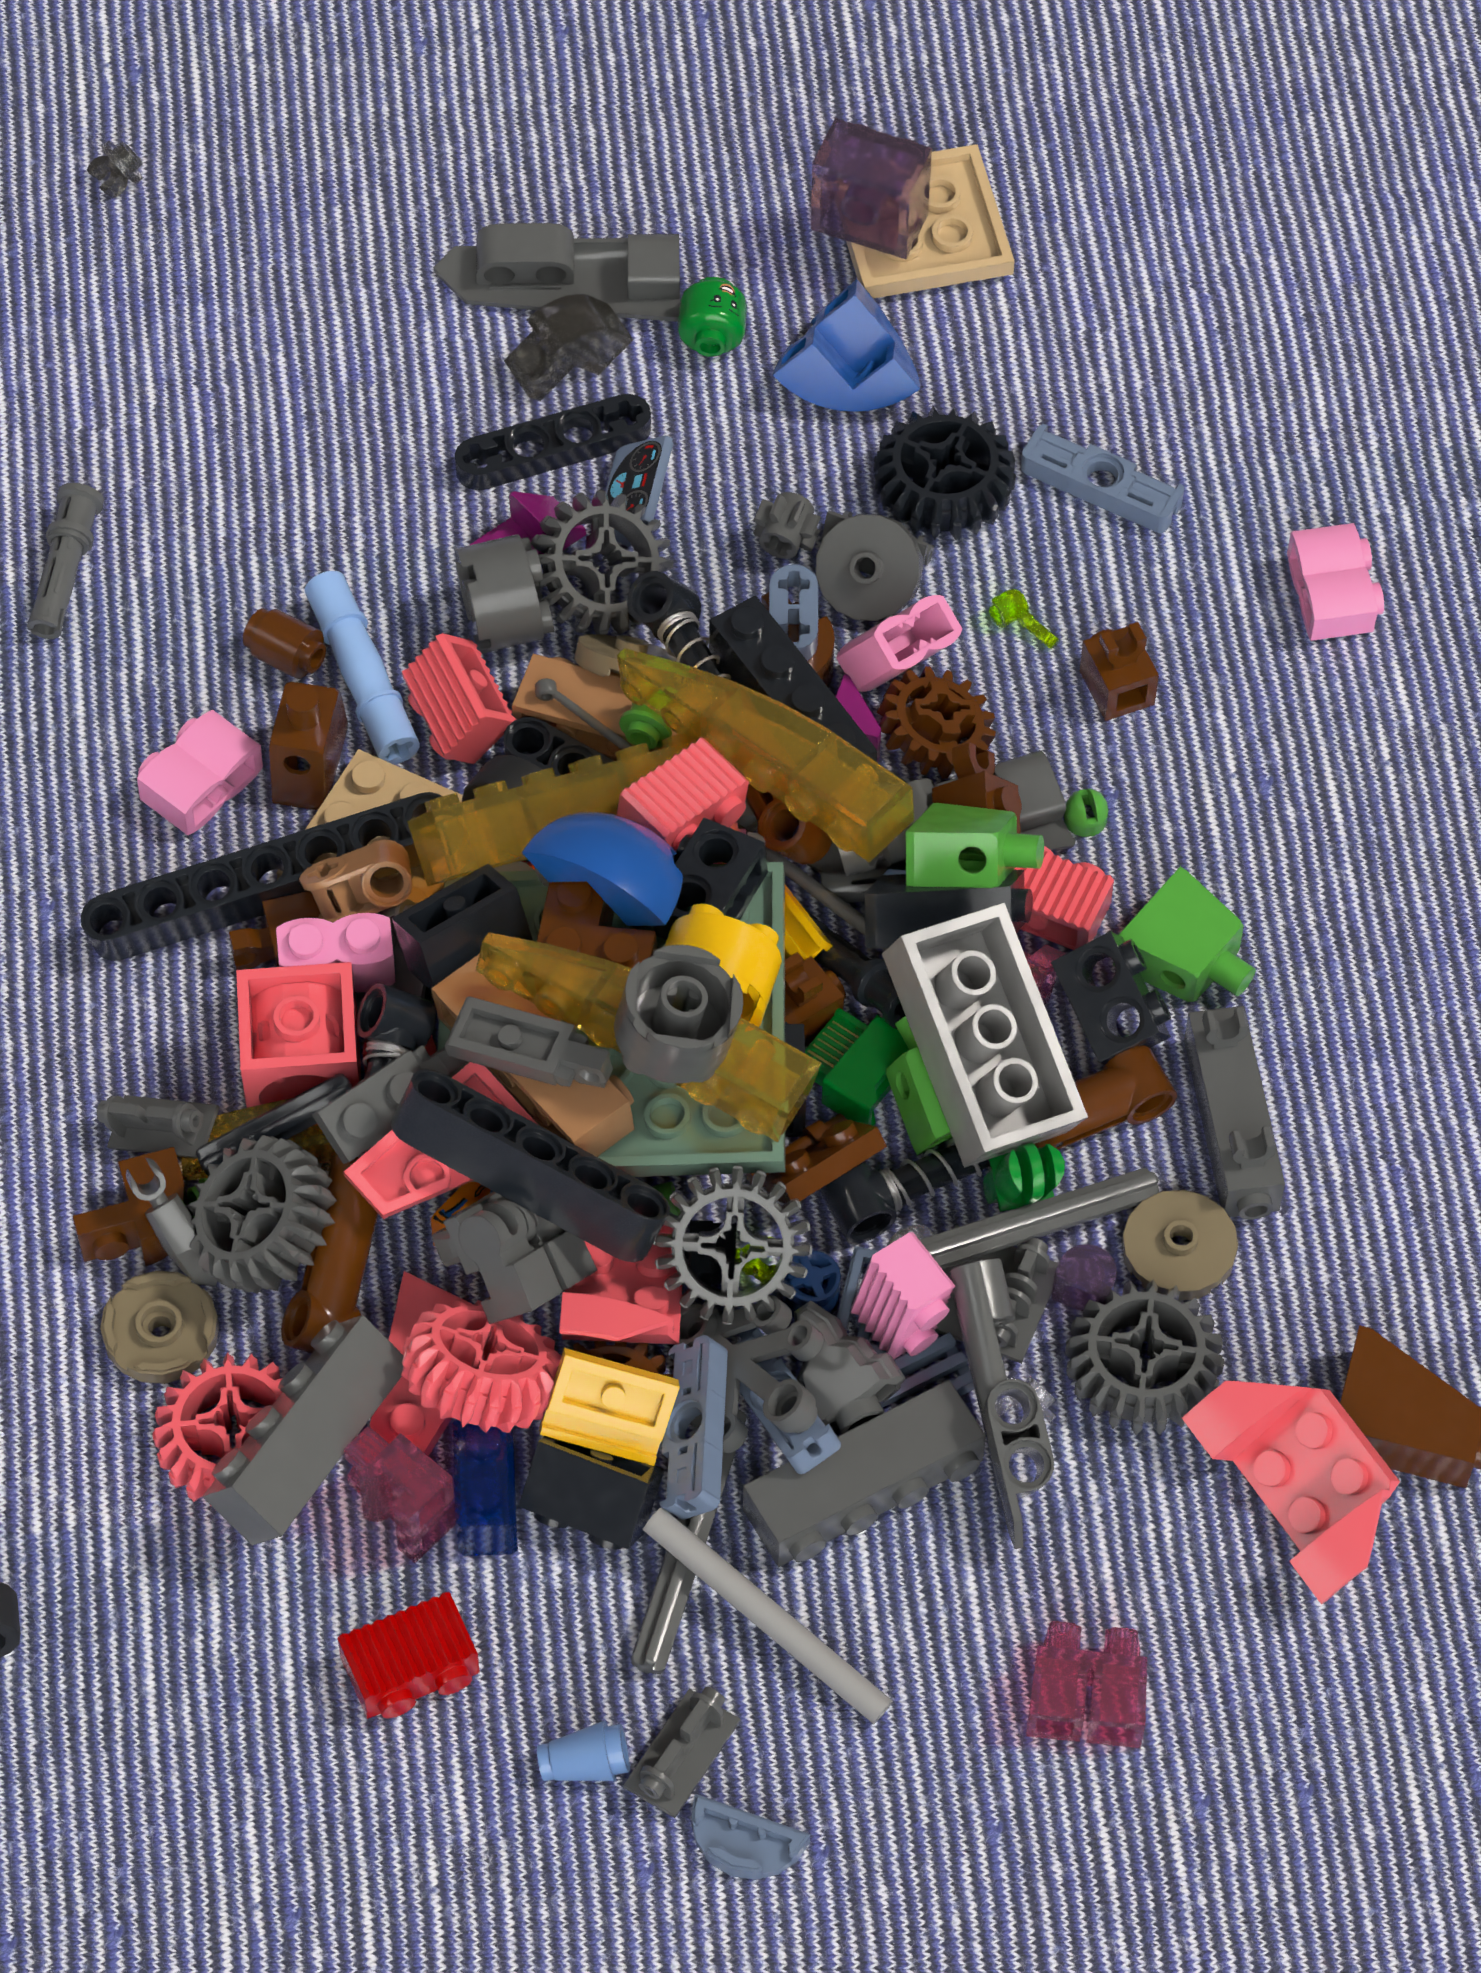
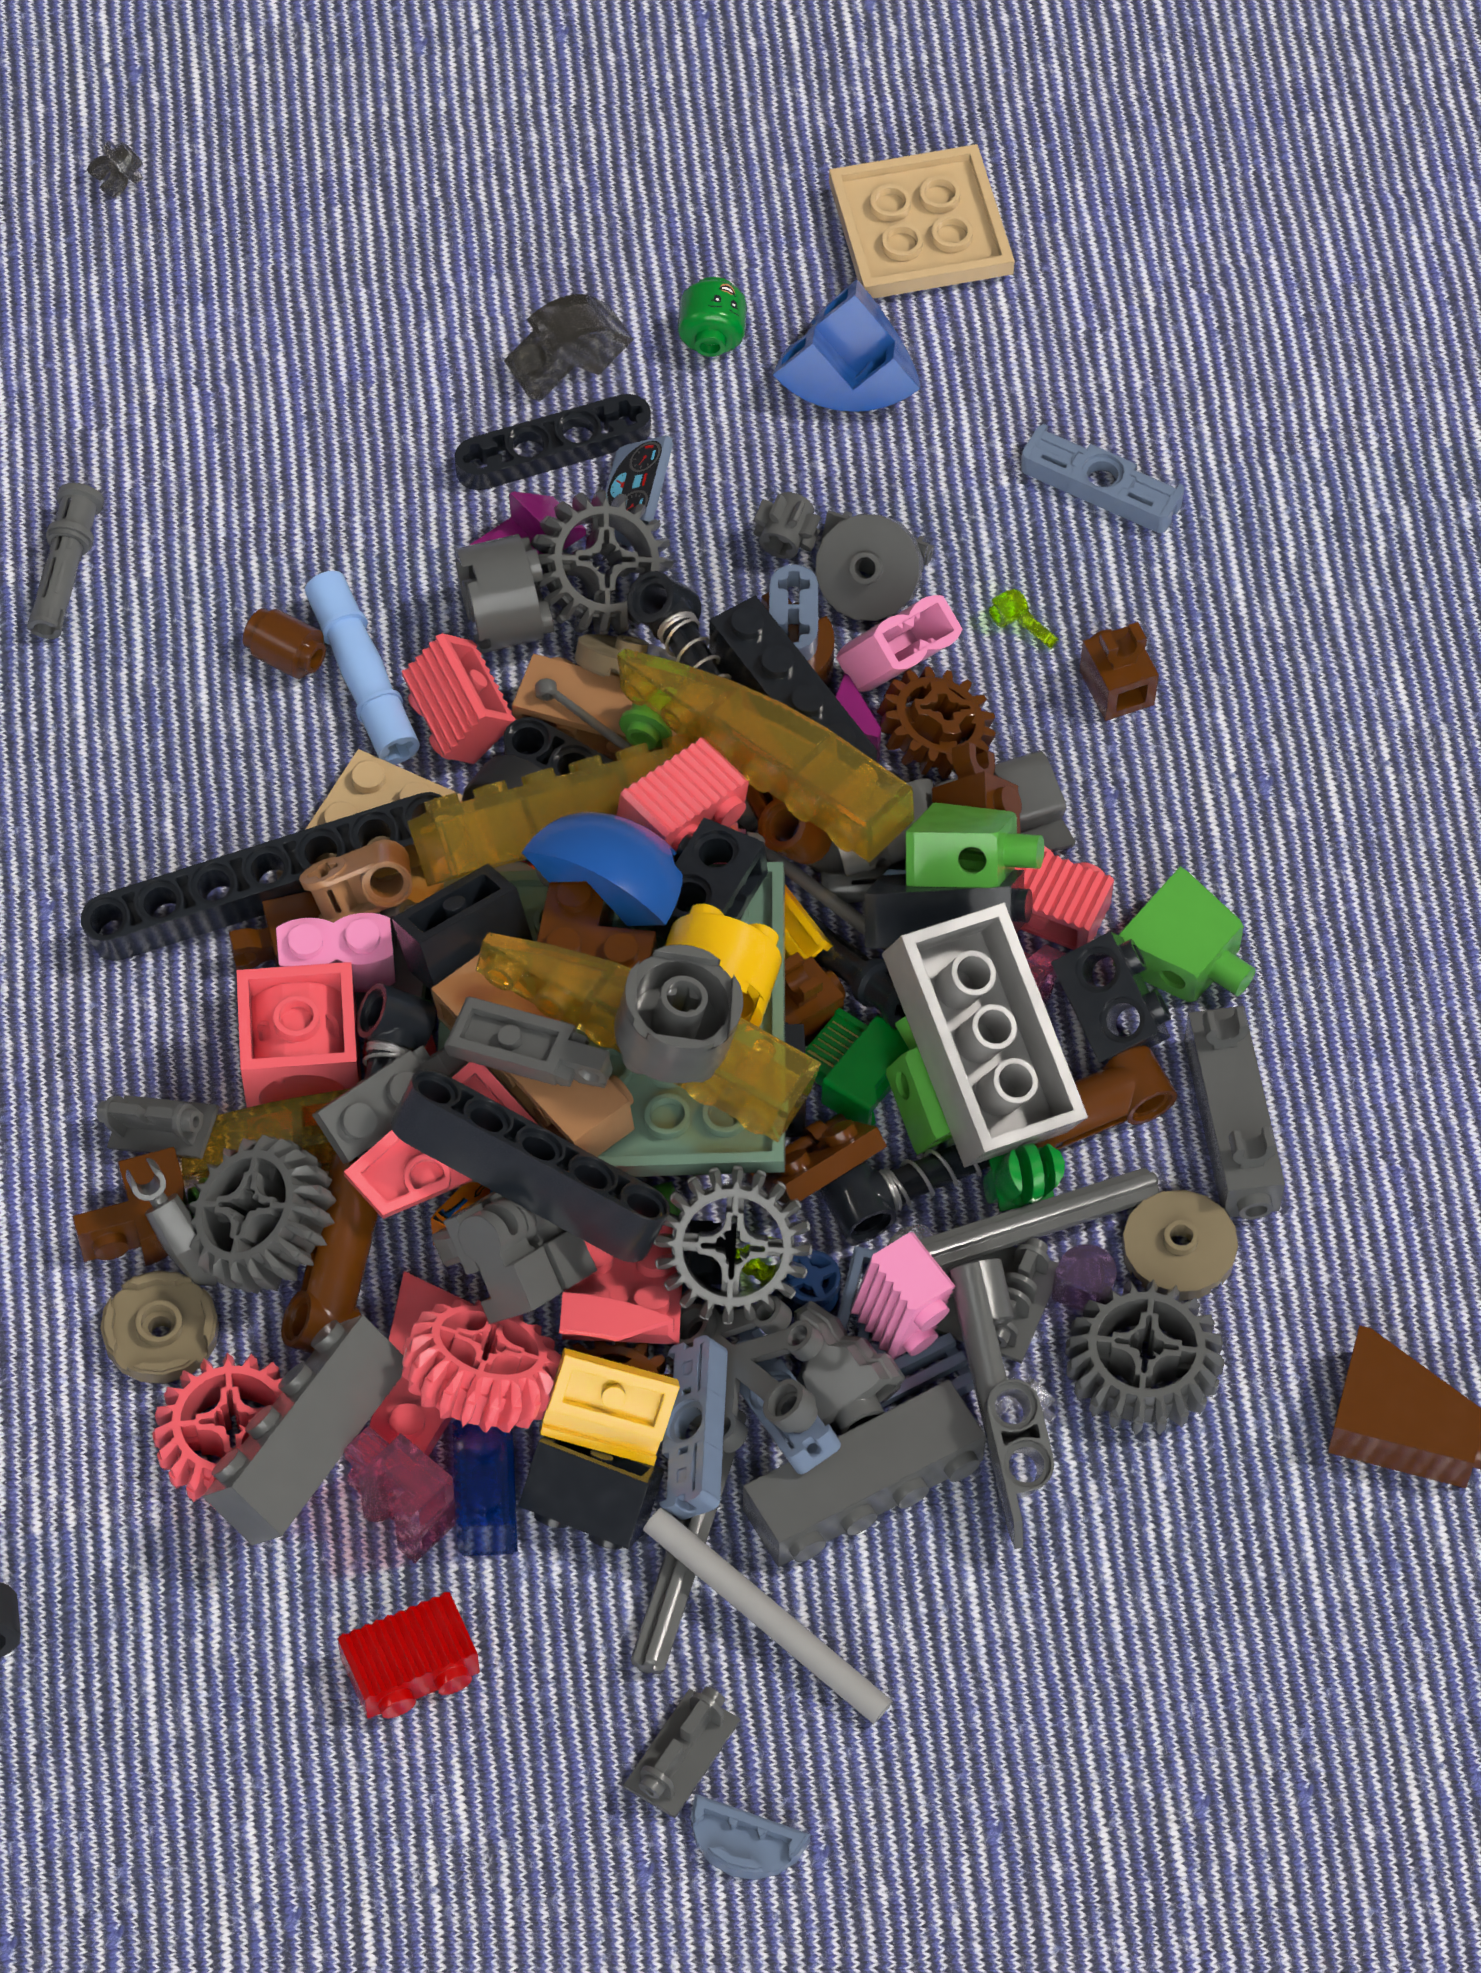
(199, 771): bright pink brick -> none
(278, 1122): black axle -> none
(310, 726): reddish brown torso -> none
(543, 261): dark grey panel -> none
(585, 1755): medium blue cone -> none
(870, 188): clear purple brick -> none
(943, 461): black gear -> none
(1075, 813): bright green hinge -> none
(1115, 1680): clear pink hips -> none
(1306, 1468): coral piece -> none
(1334, 581): bright pink brick -> none

